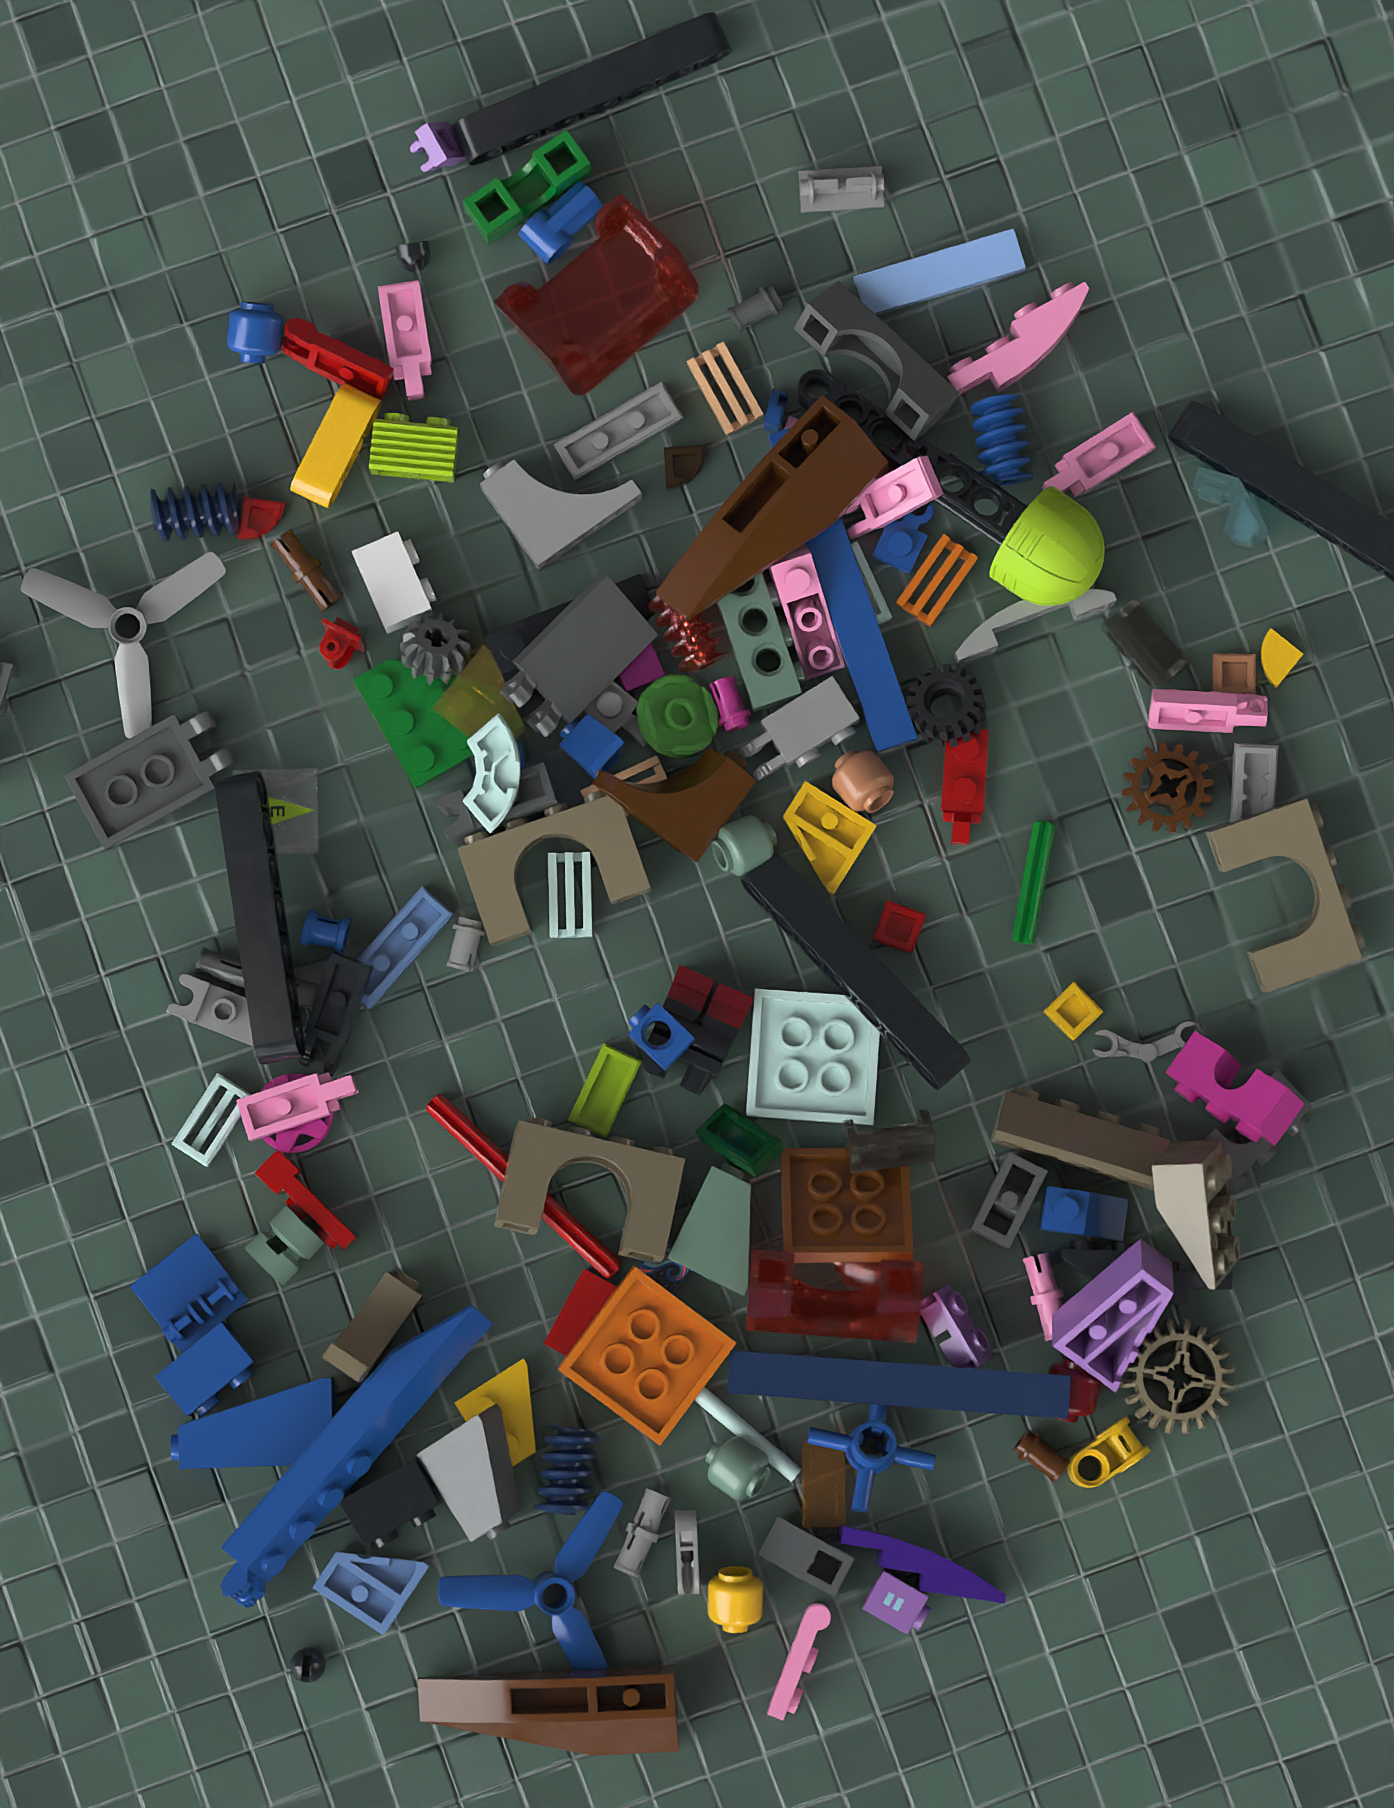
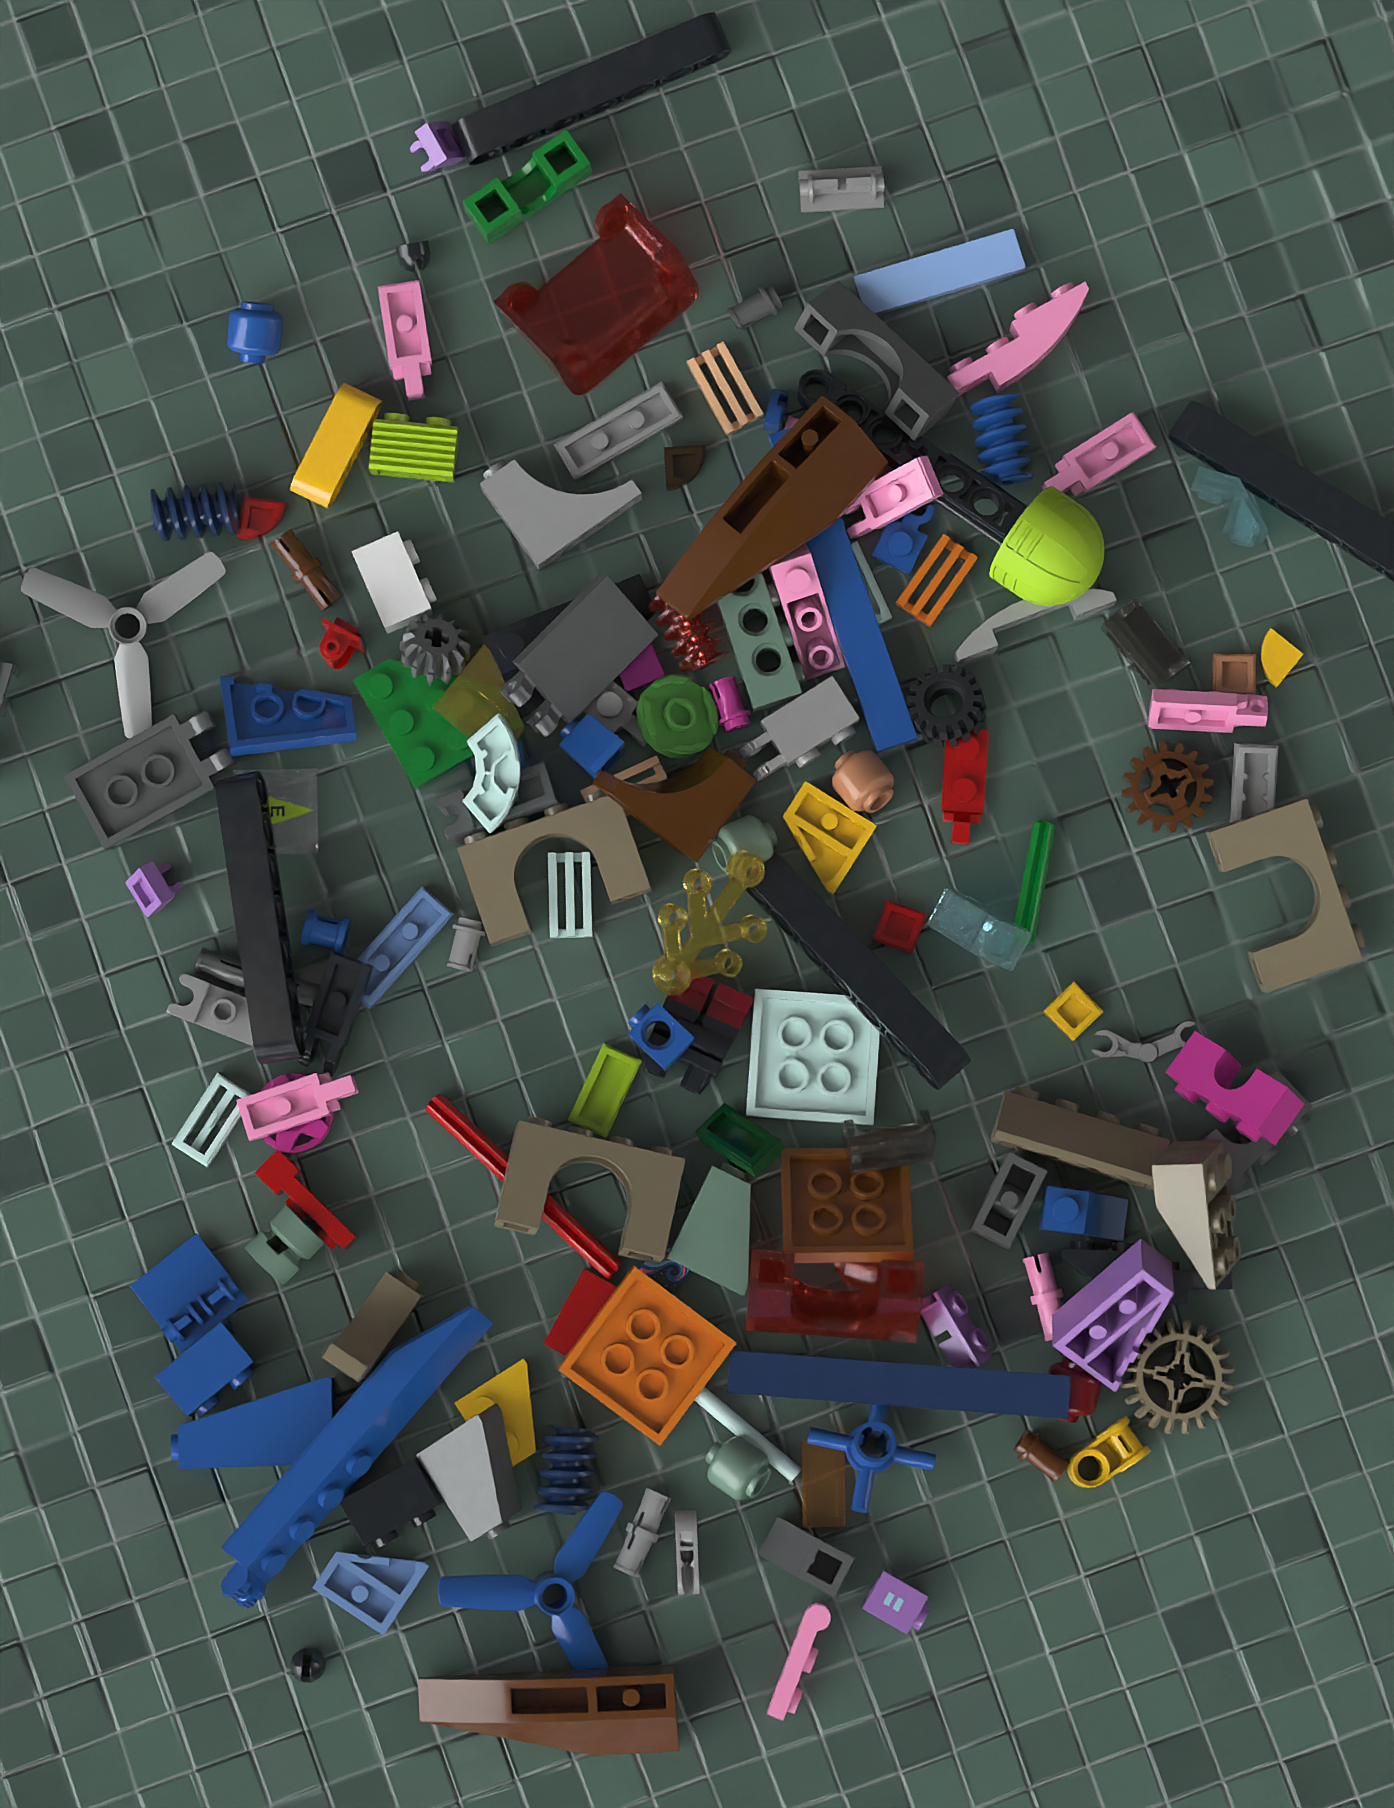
(151, 889): none -> medium lavender tile
(278, 719): none -> blue wing
(335, 359): red hinge -> none
(552, 230): blue piece -> none
(706, 927): none -> clear yellow plant
(735, 1599): yellow head -> none
(933, 1571): dark purple slope -> none
(978, 930): none -> clear light blue slope

